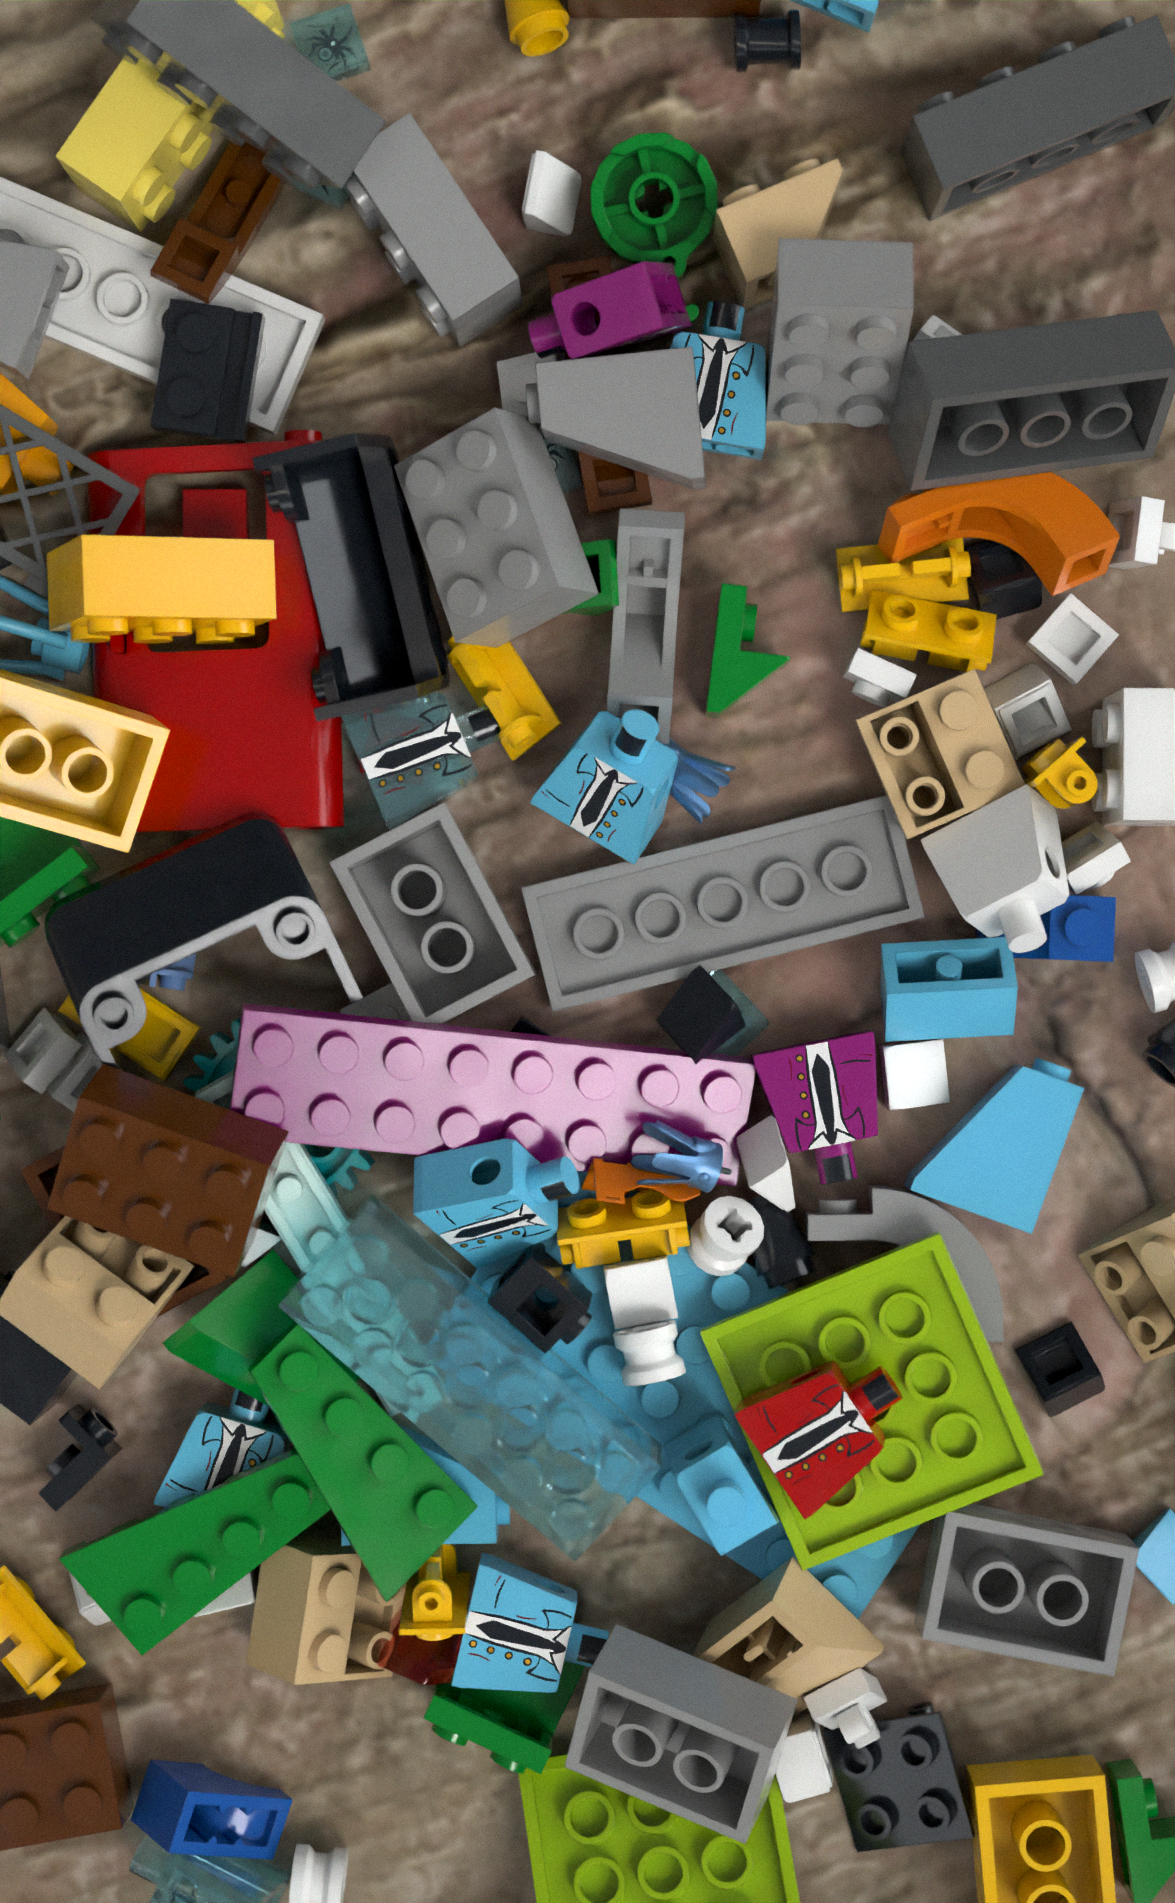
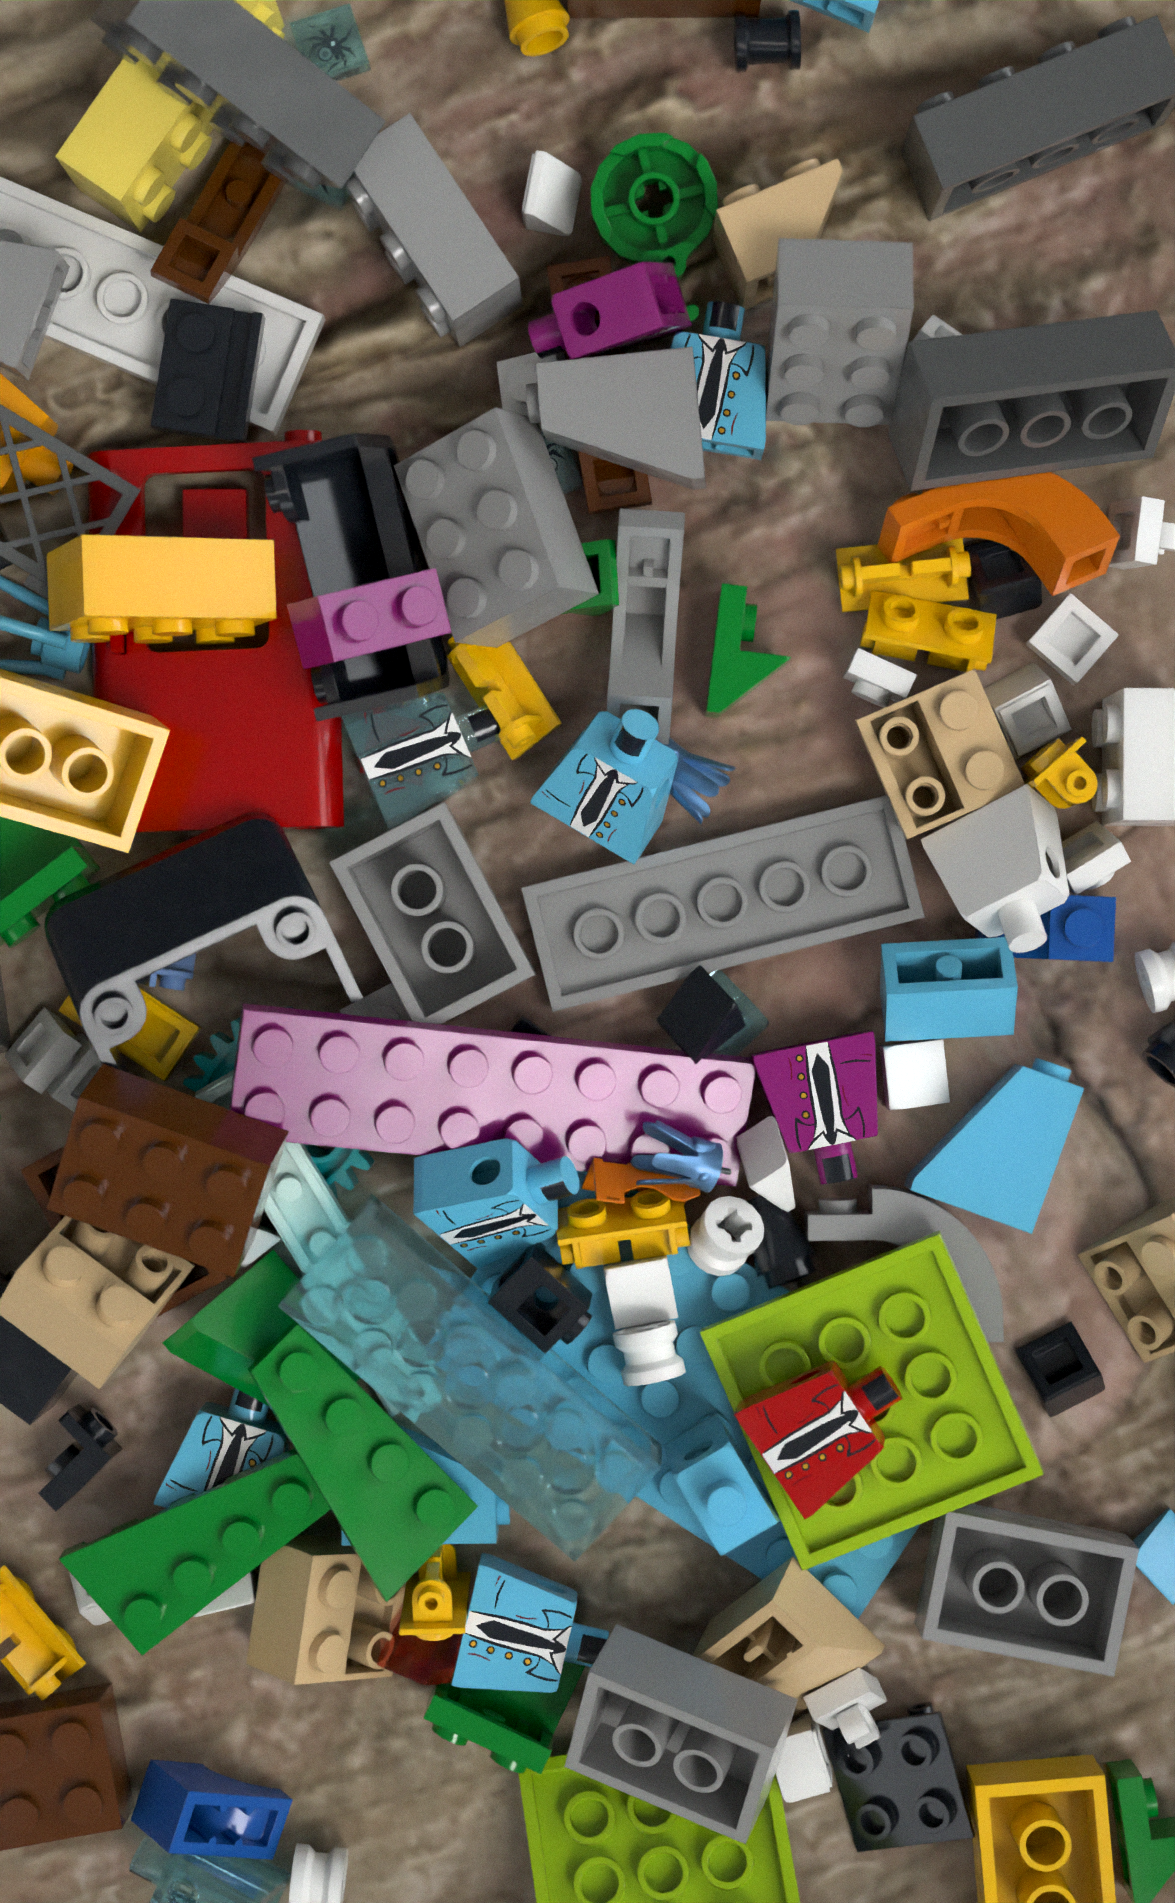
(369, 618): none -> magenta brick

